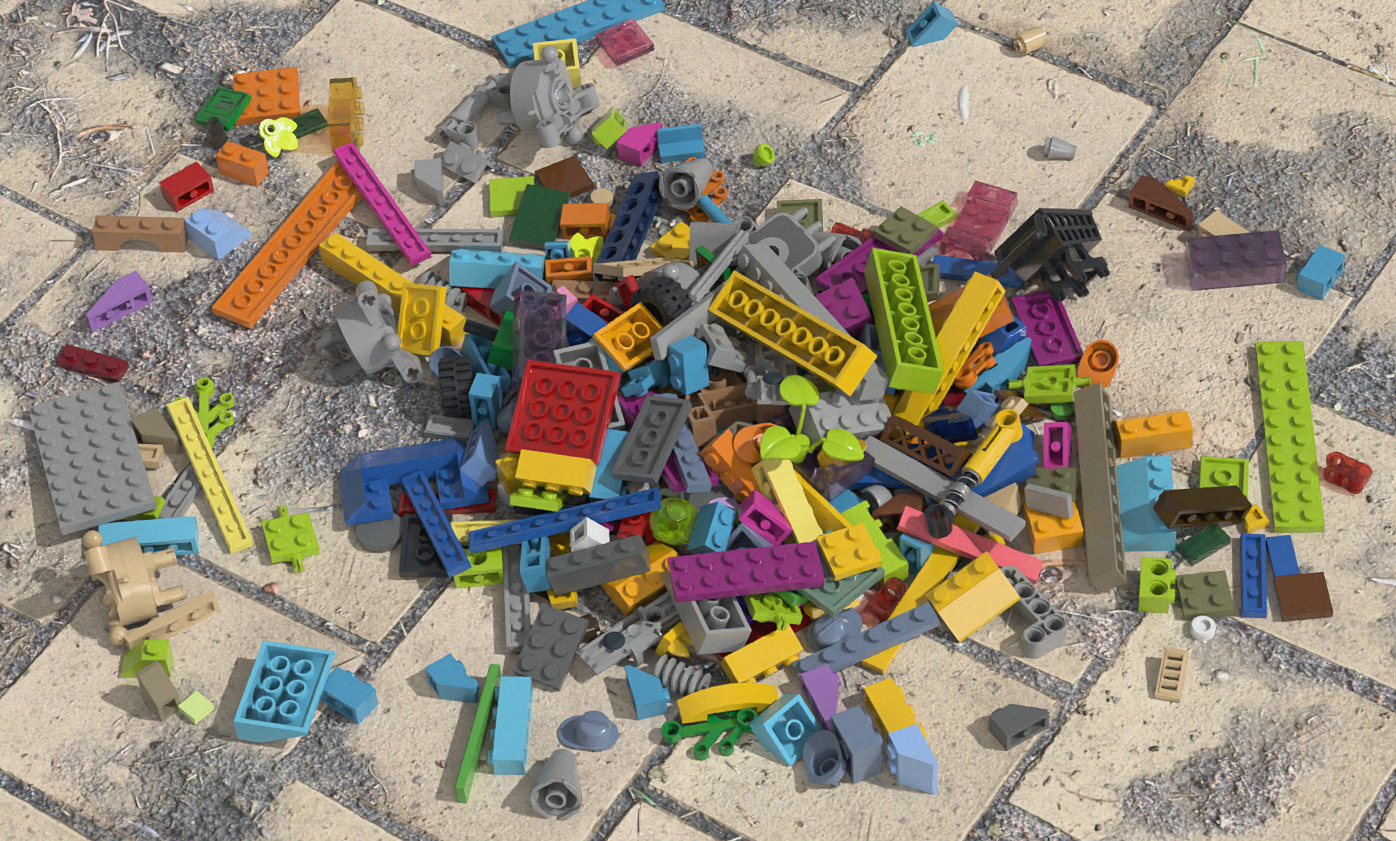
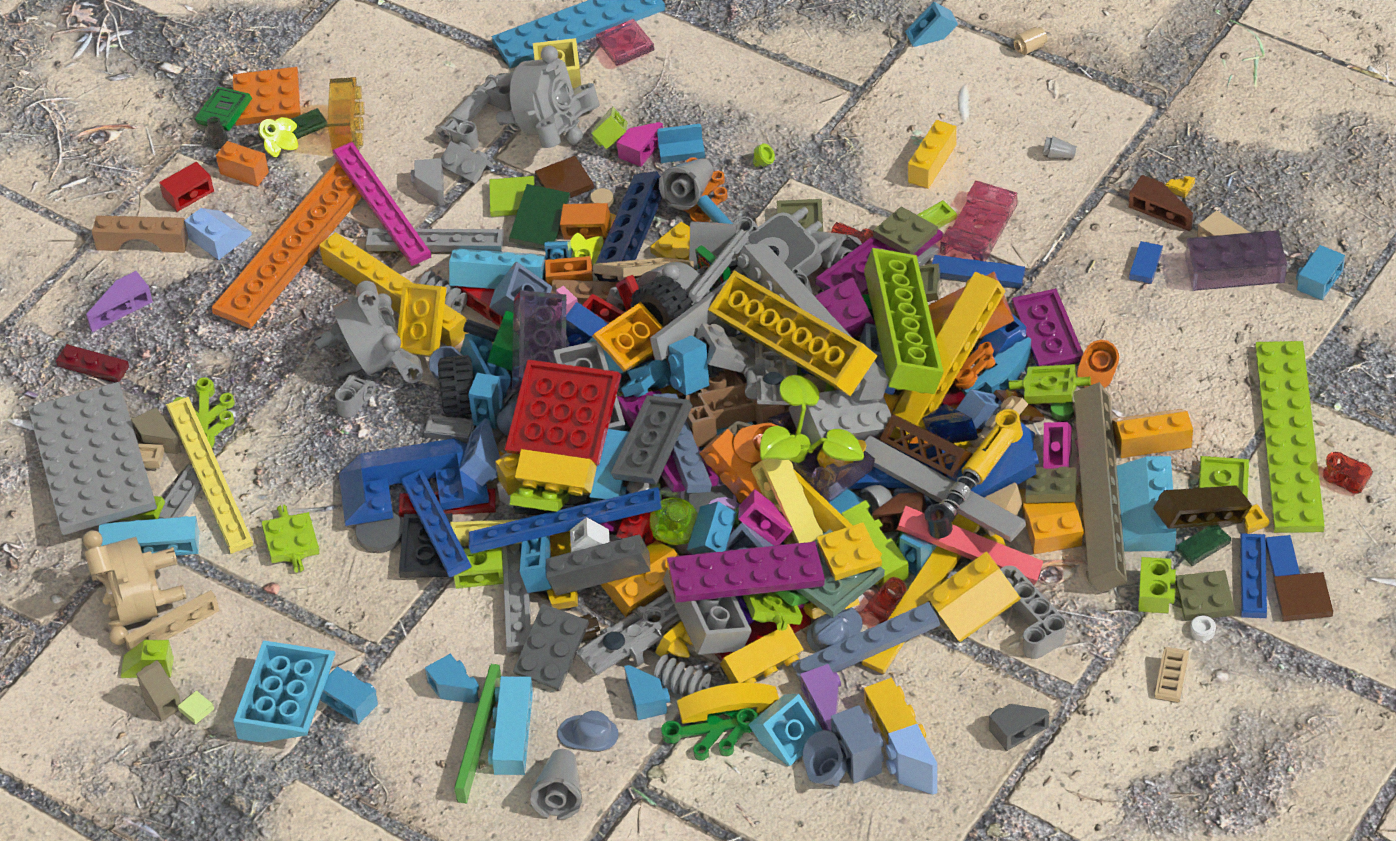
(353, 395): none -> light grey piece
(932, 154): none -> yellow brick
(1047, 250): black piece -> none
(1049, 501): light grey tile -> none
(1146, 262): none -> blue tile

